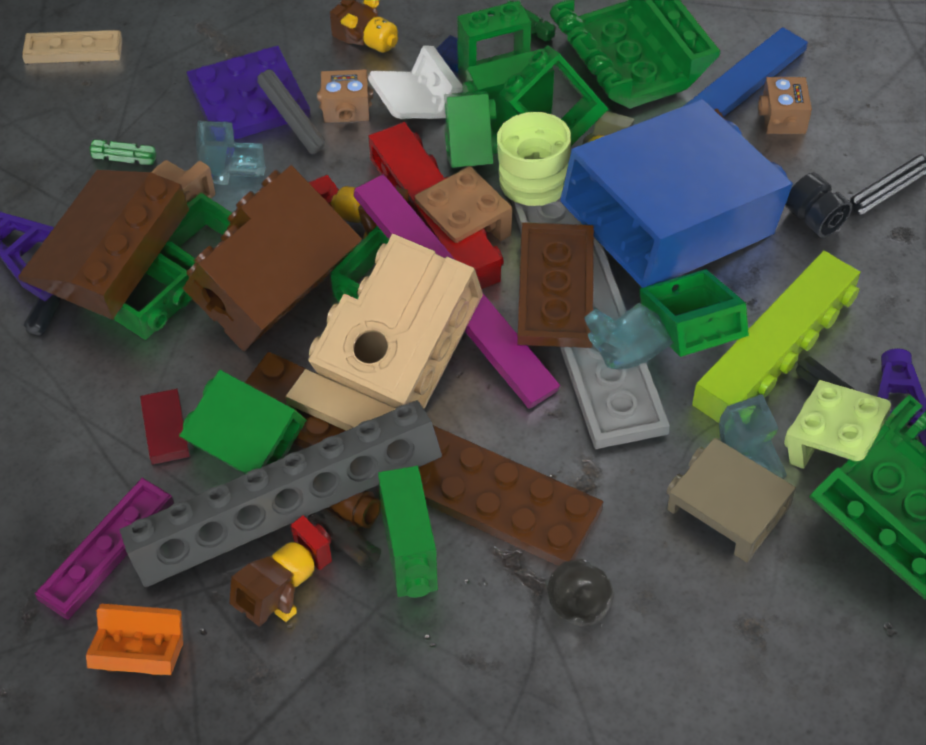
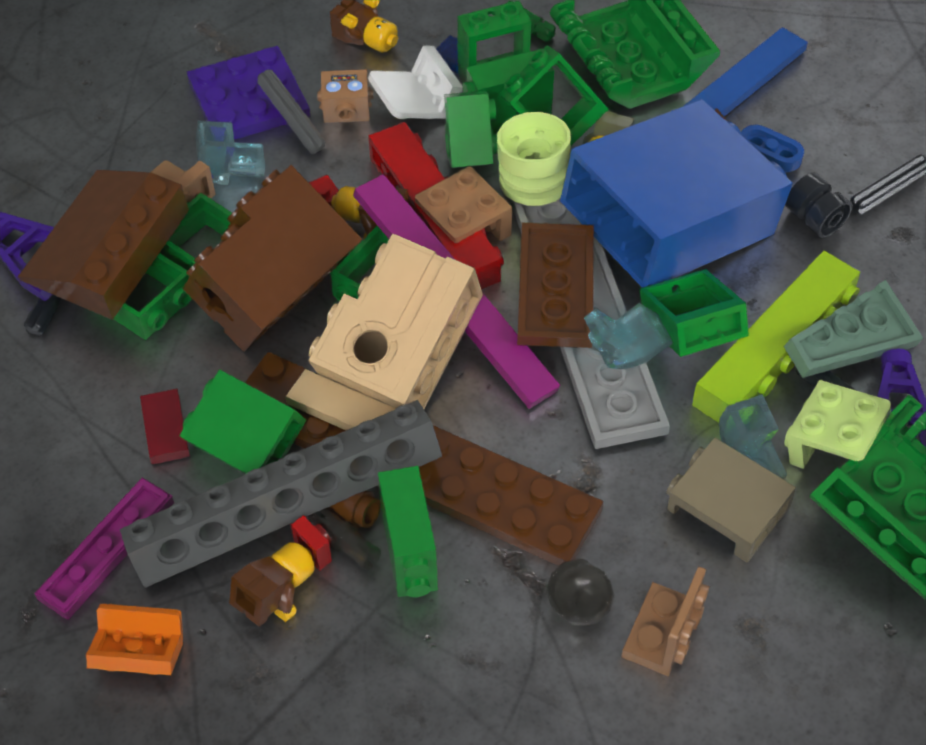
(72, 46): tan tile -> none
(123, 152): green axle -> none
(666, 625): none -> medium nougat bracket
(775, 146): none -> blue plate
(785, 105): medium nougat head -> none
(854, 333): none -> sand green wing

